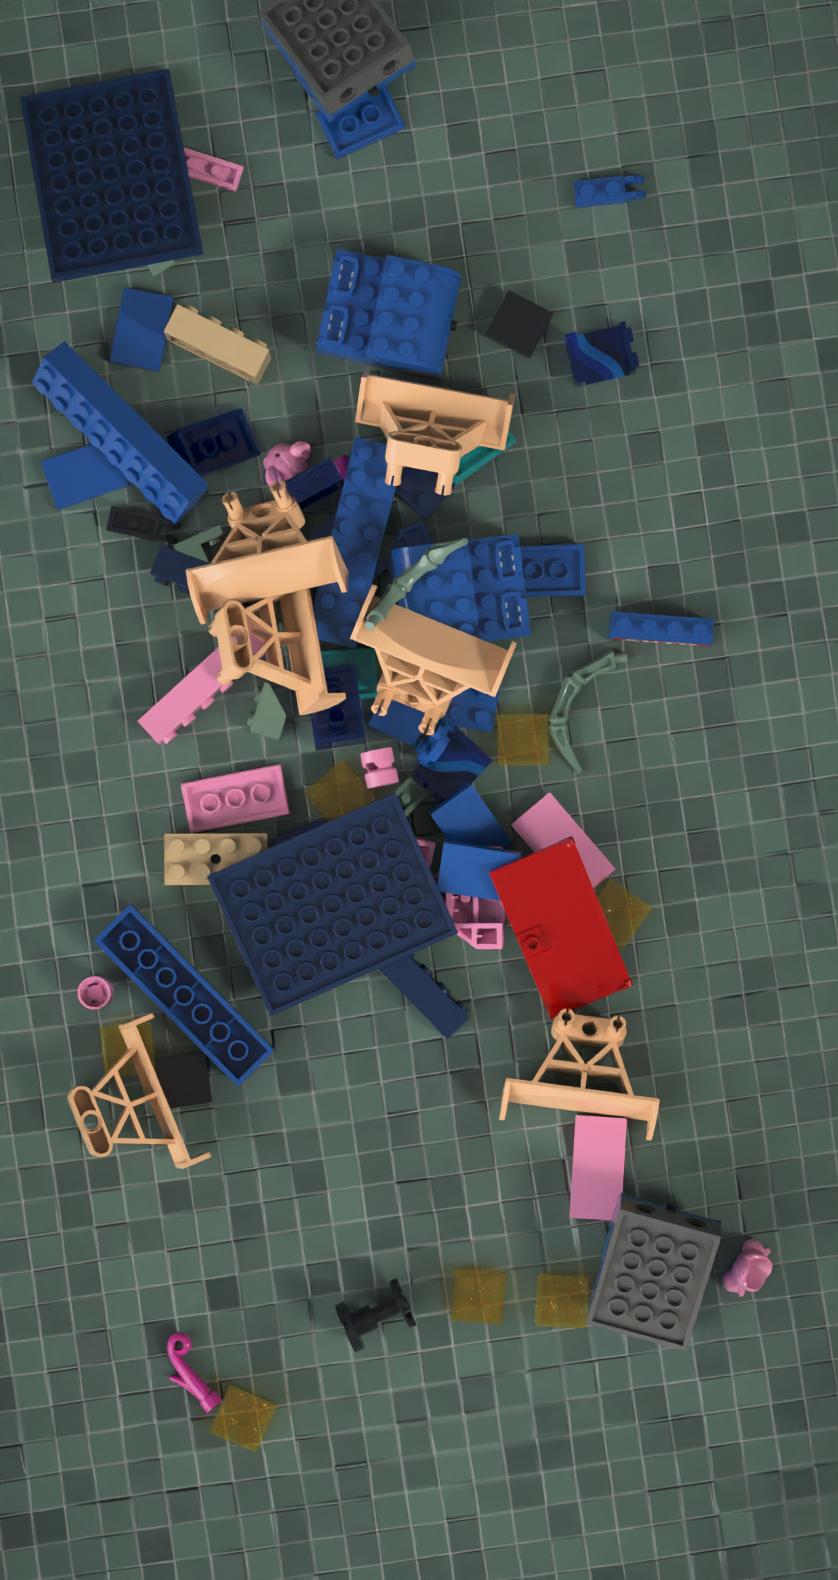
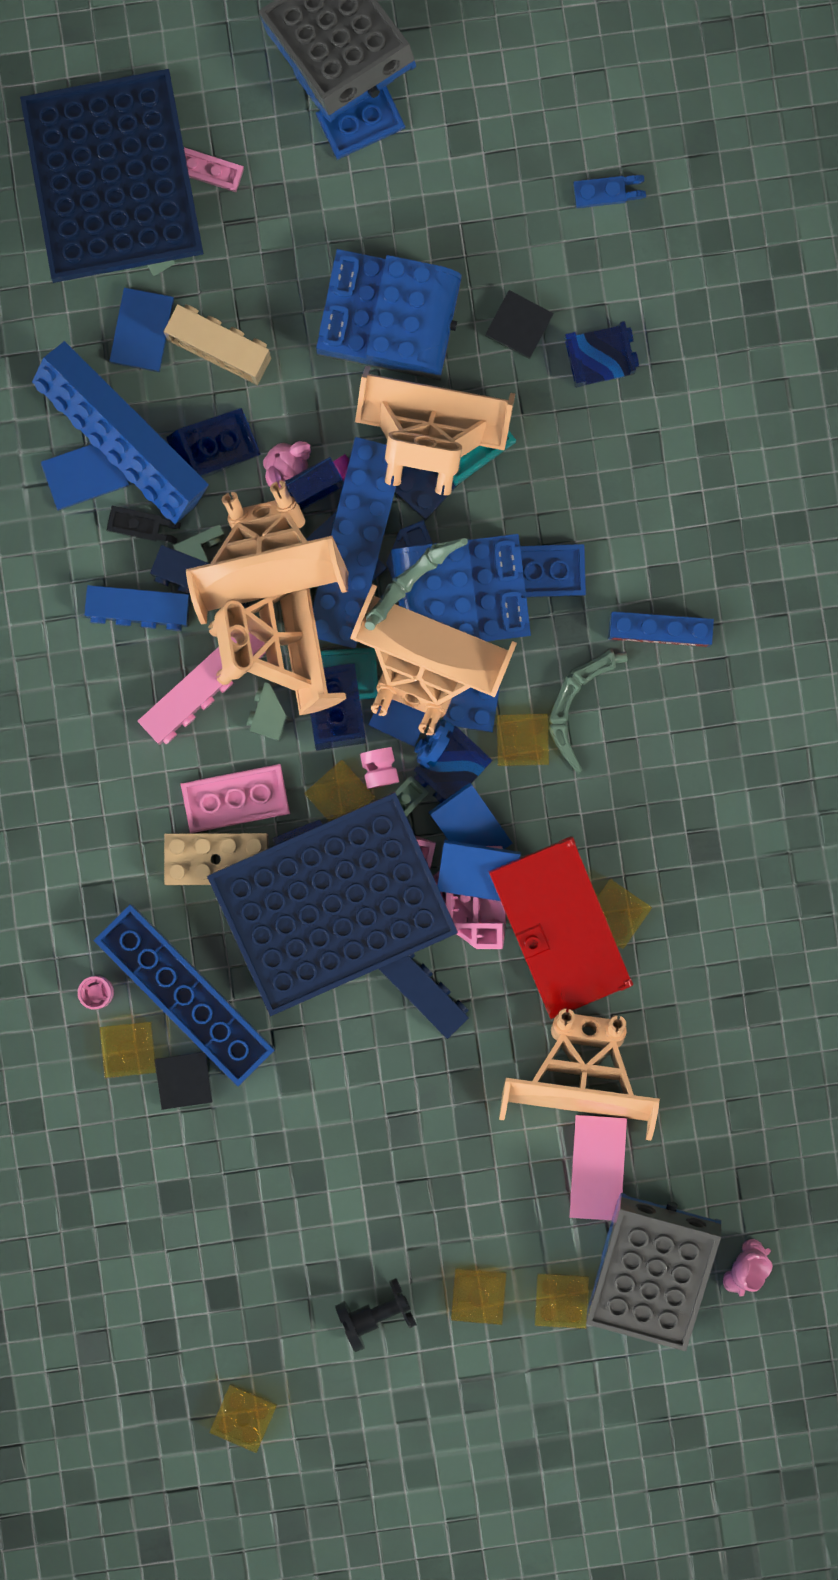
(98, 1139): light nougat piece -> none
(137, 606): none -> blue brick
(190, 1379): dark pink plant -> none
(549, 823): bright pink tile -> none

